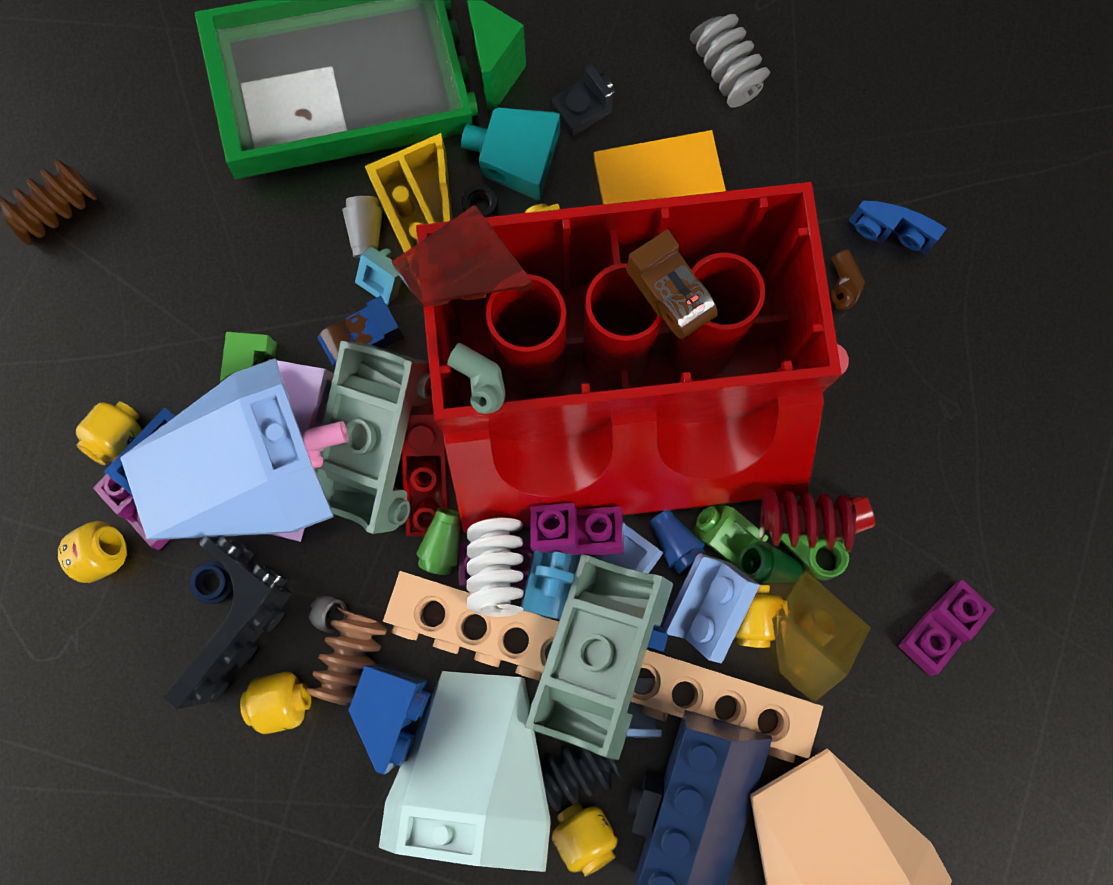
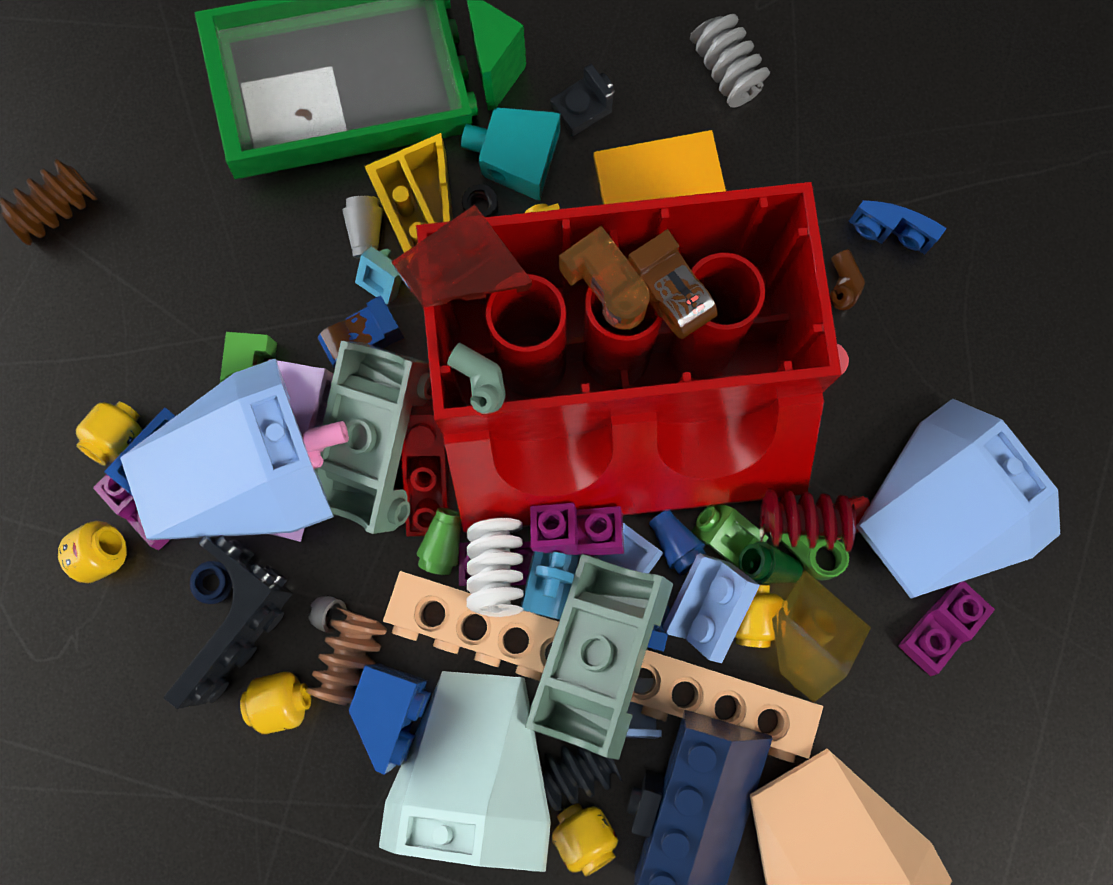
(609, 277): none -> clear orange leg
(960, 502): none -> light blue wedge

